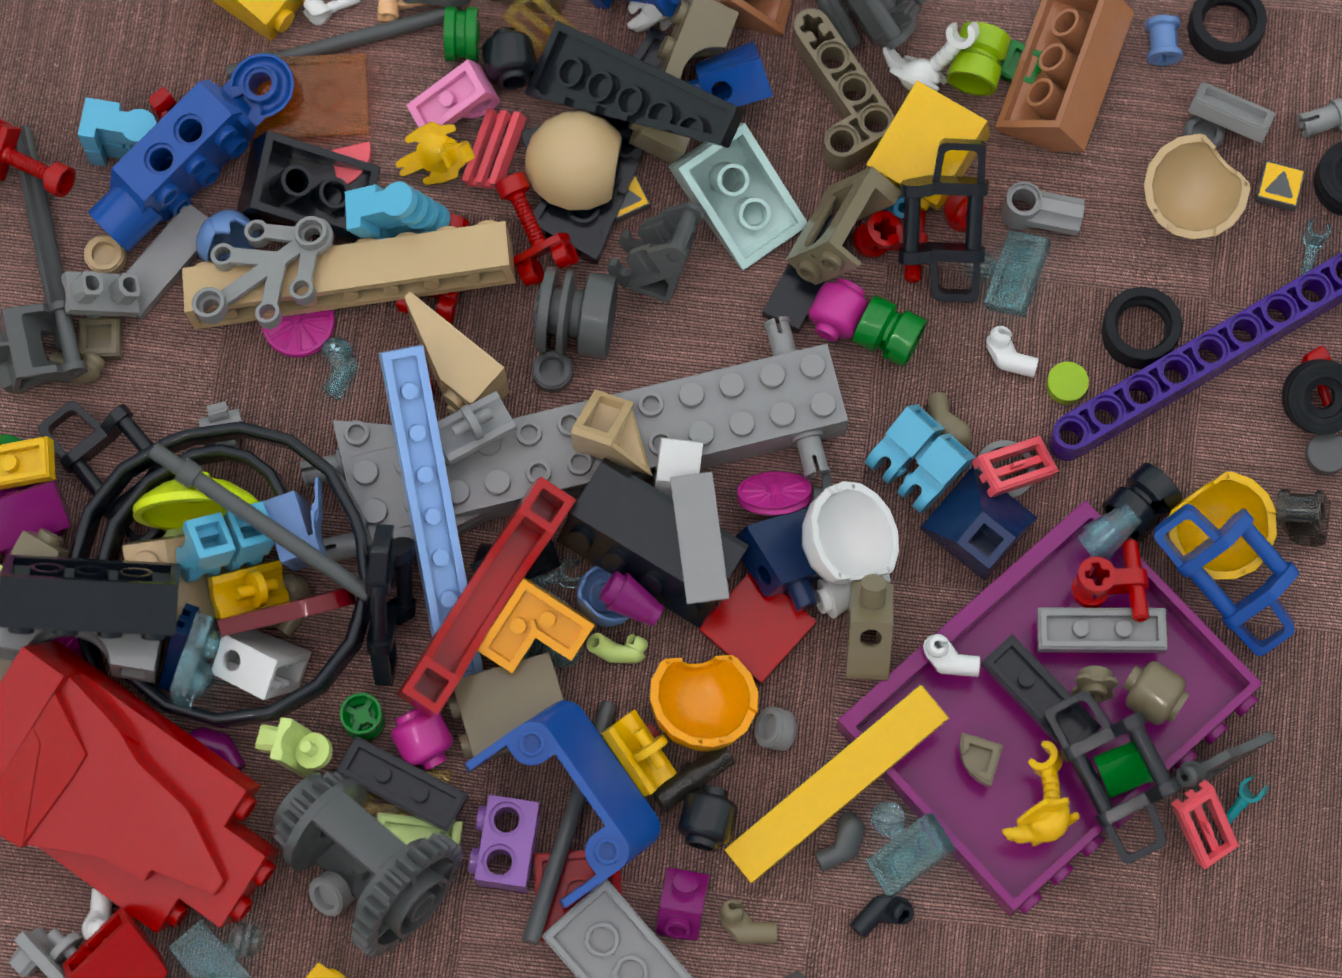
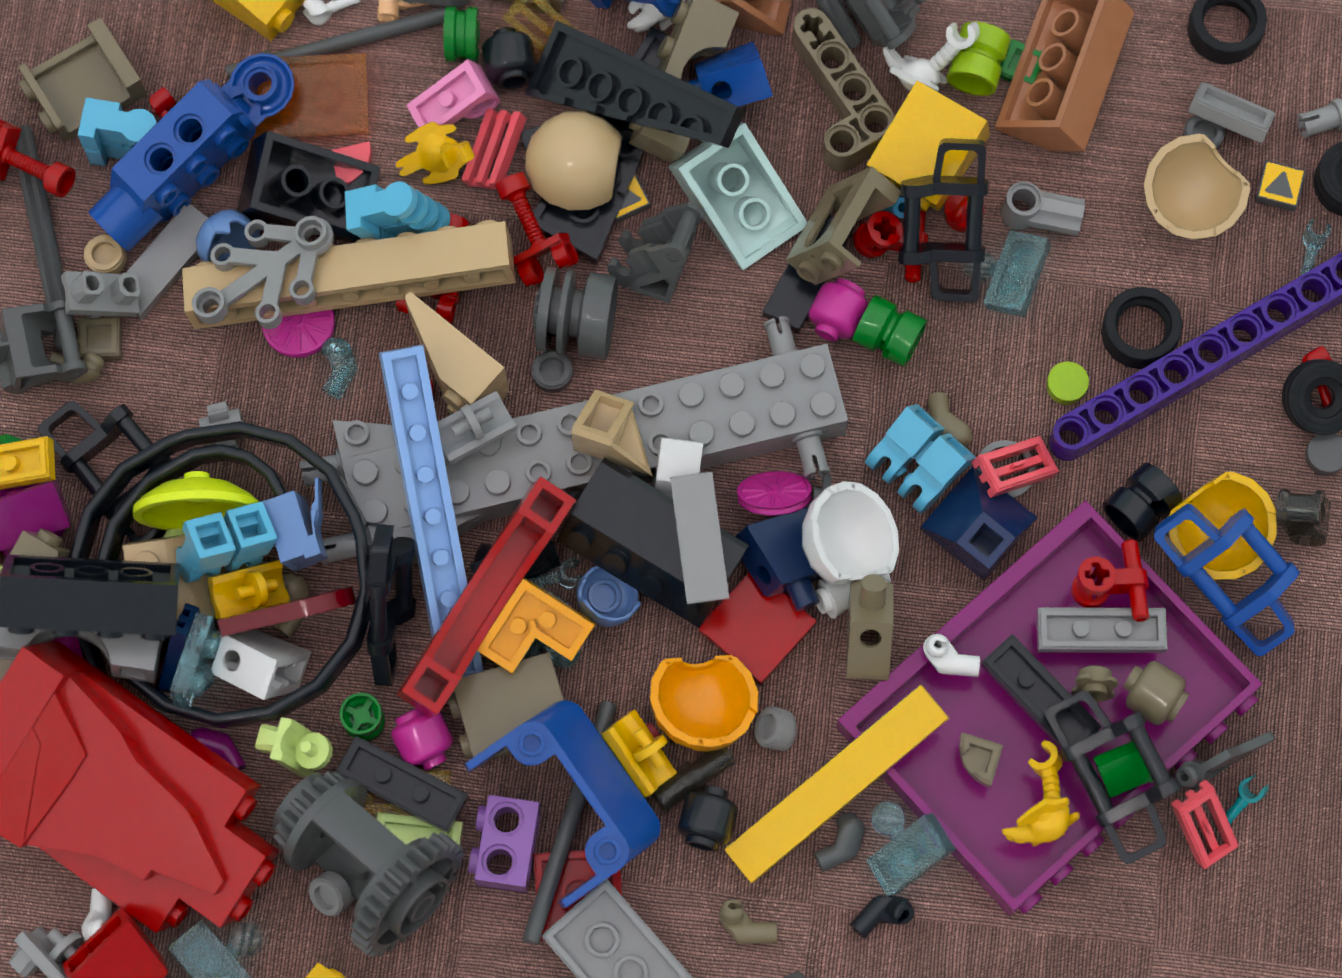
(87, 69): none -> dark tan panel
(189, 474): dark grey bar -> none
(613, 652): yellowish green arm -> none
(629, 598): magenta cone -> none
(682, 904): magenta bracket -> none
(1005, 354): white arm -> none
(1109, 531): clear light blue cone -> none
(1163, 40): medium blue bush -> none

